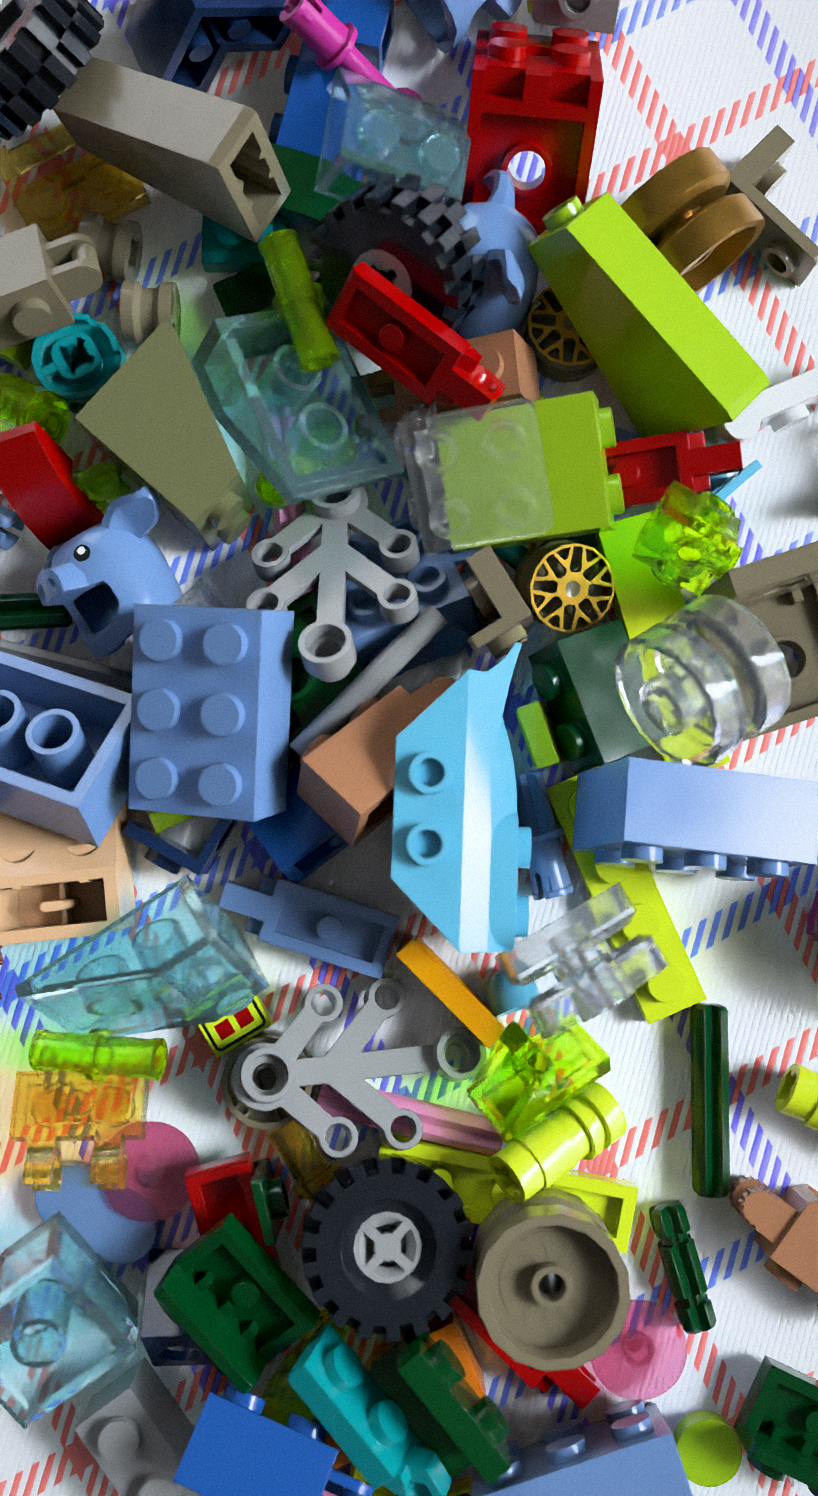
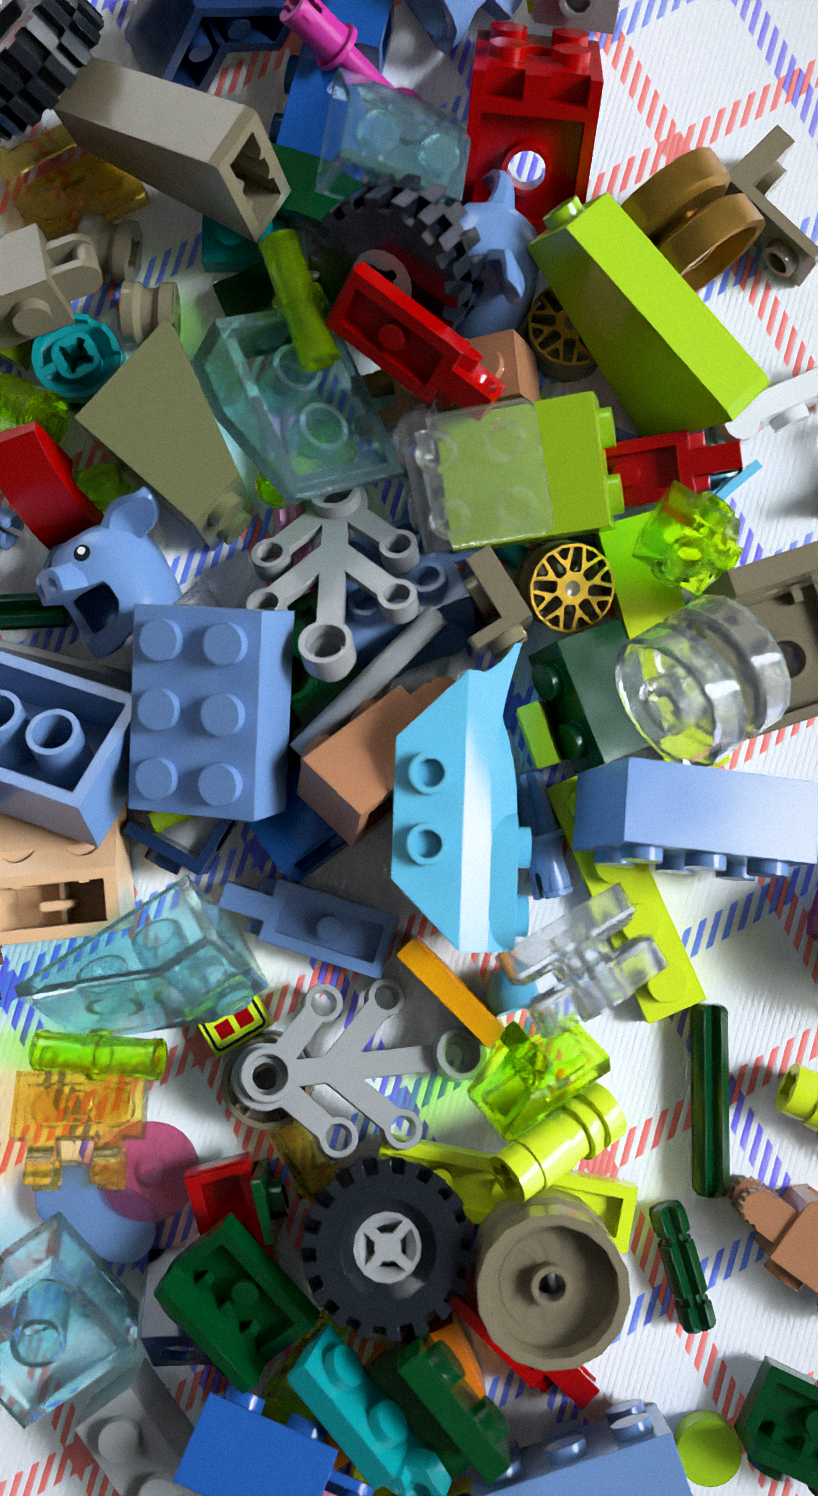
(439, 1122): bright pink axle -> none
(645, 1355): clear pink piece -> none

